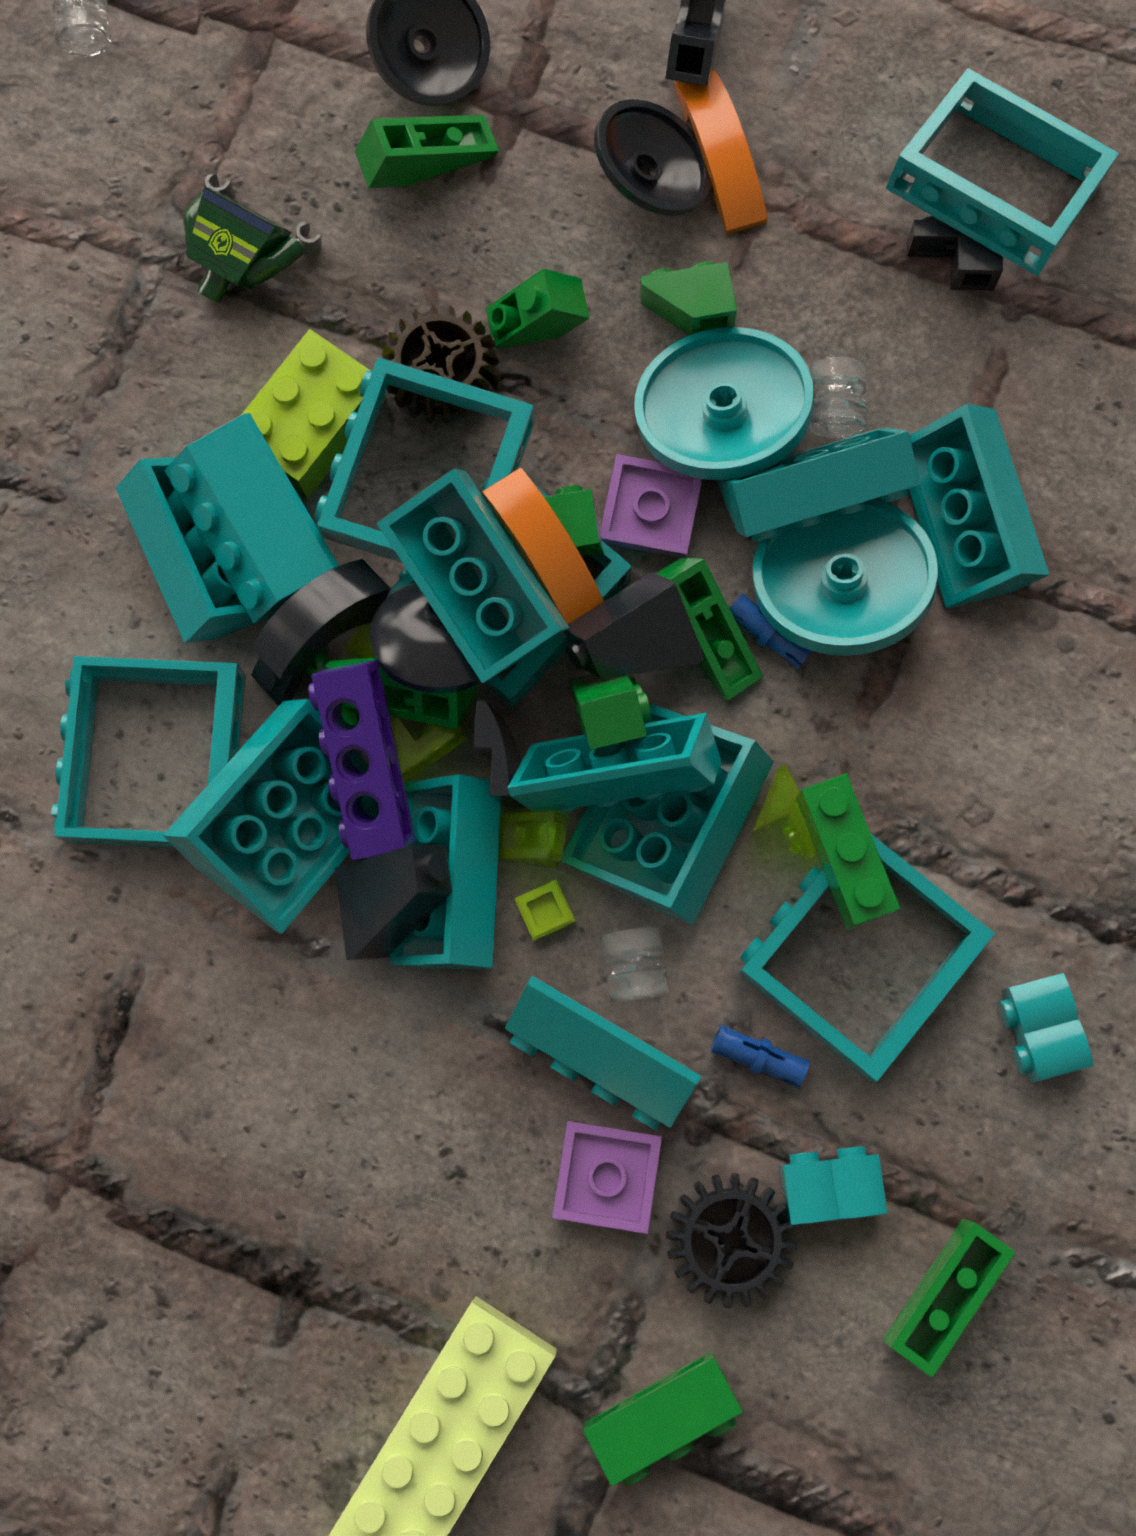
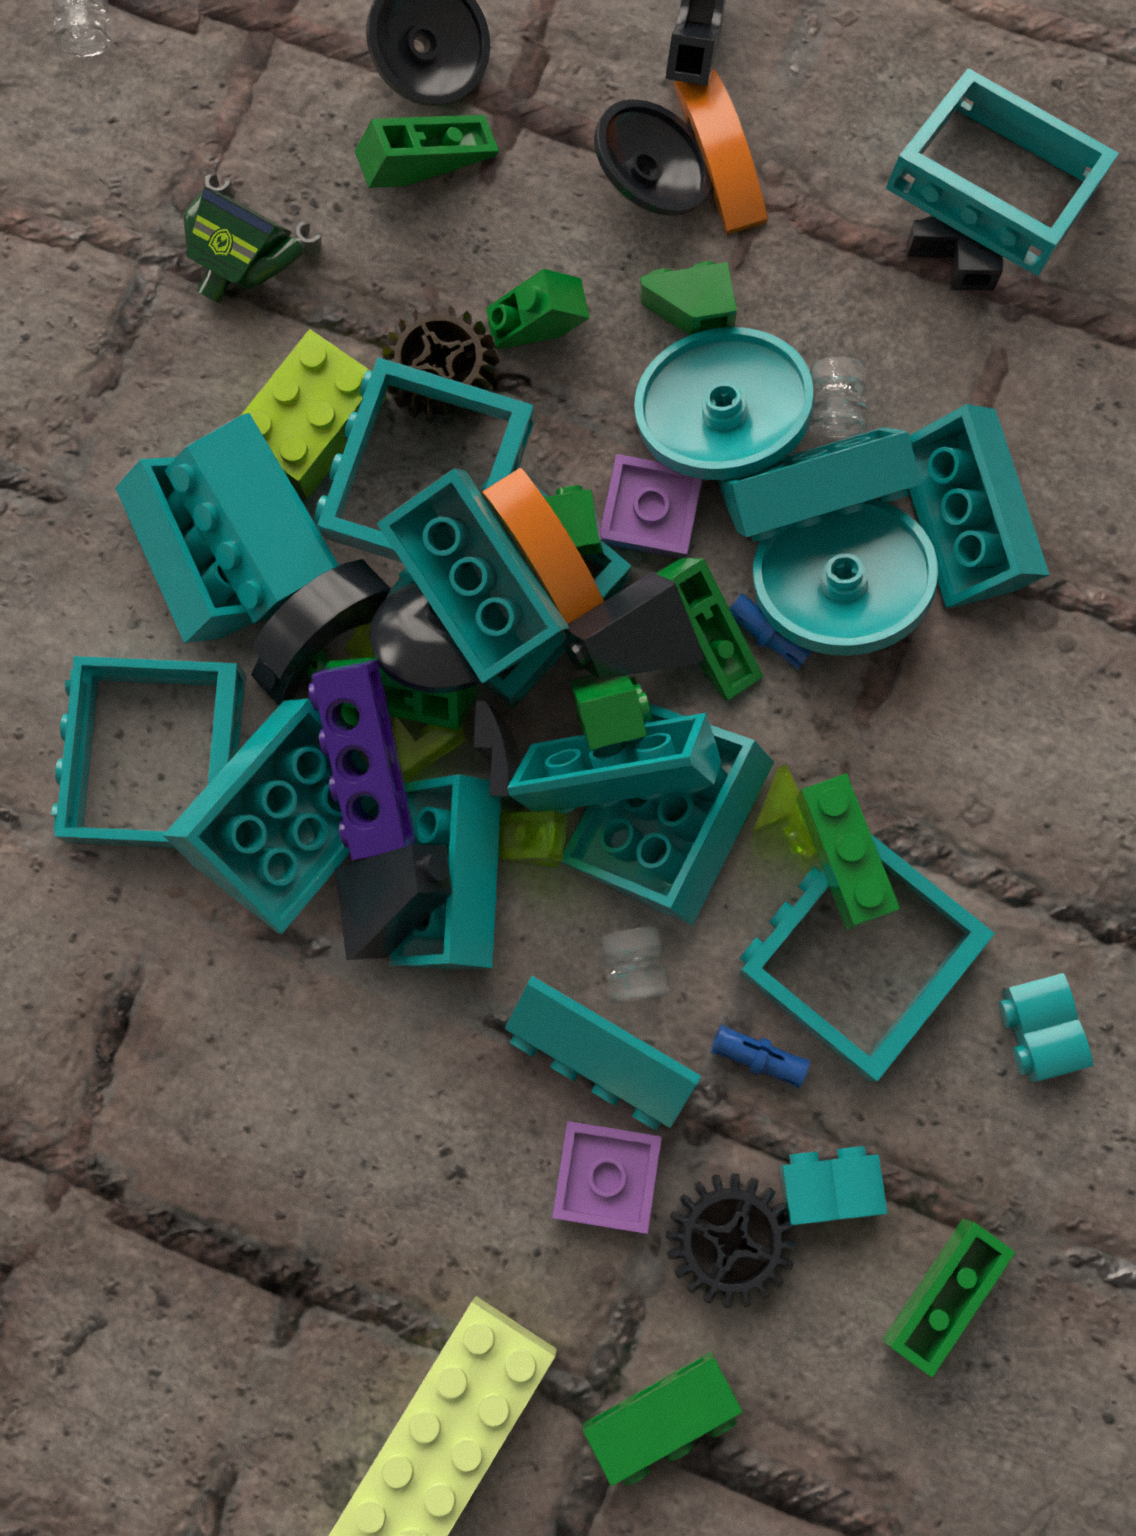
(545, 910): lime tile -> none

